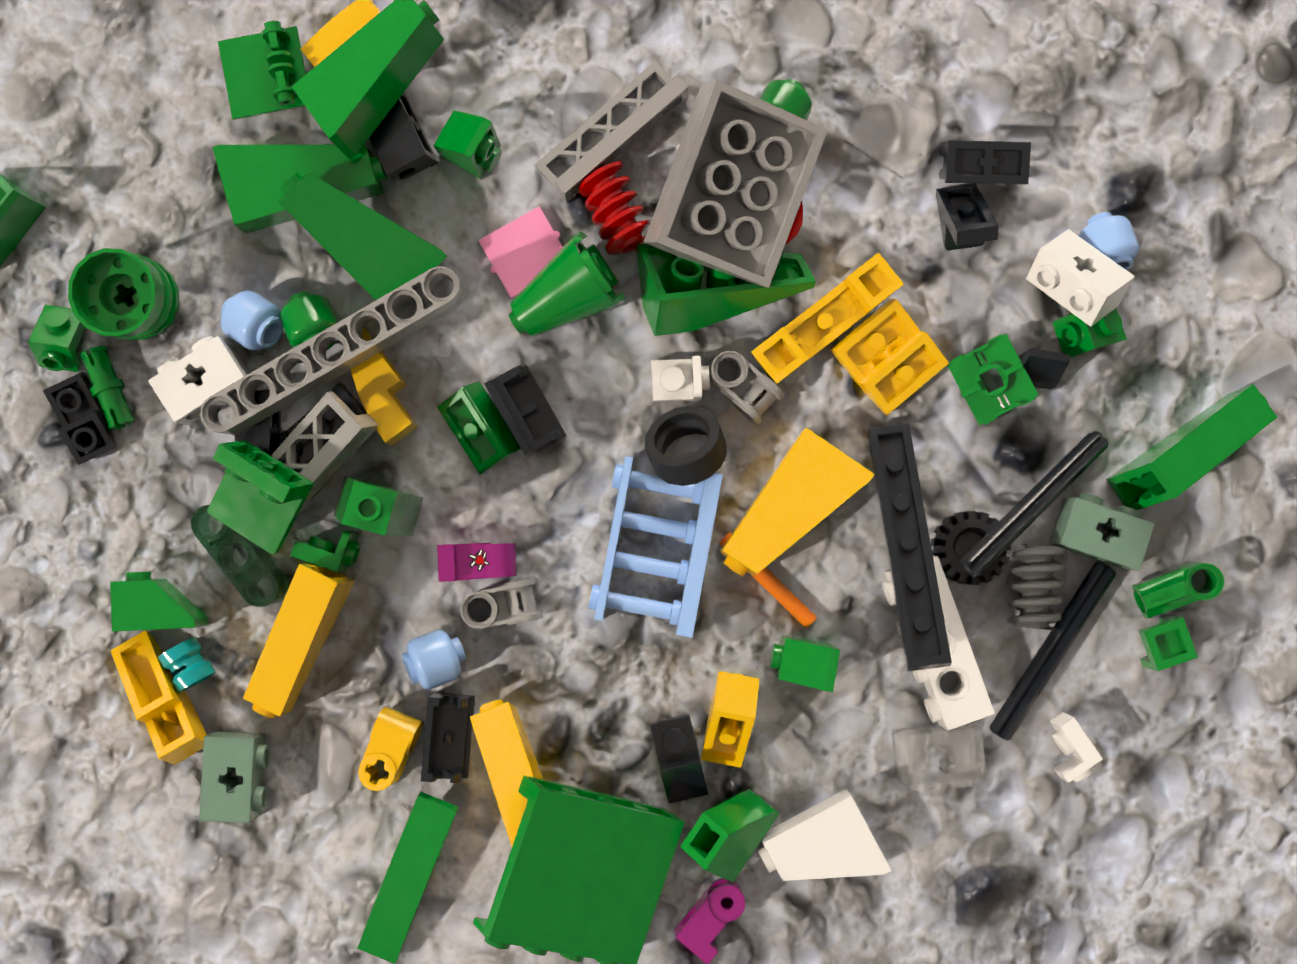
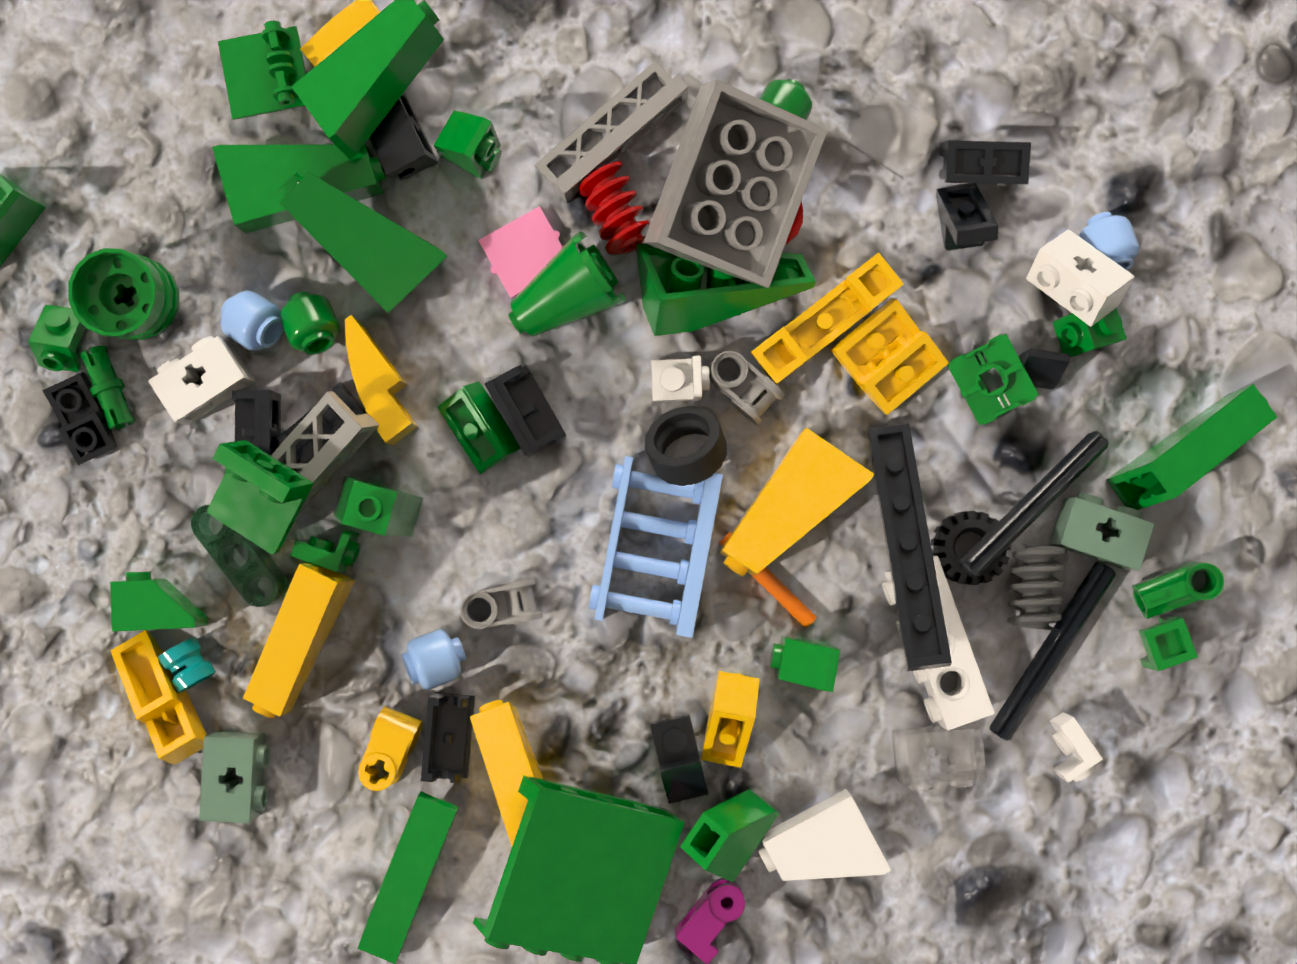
(313, 352): light grey beam -> none
(476, 561): magenta leg -> none

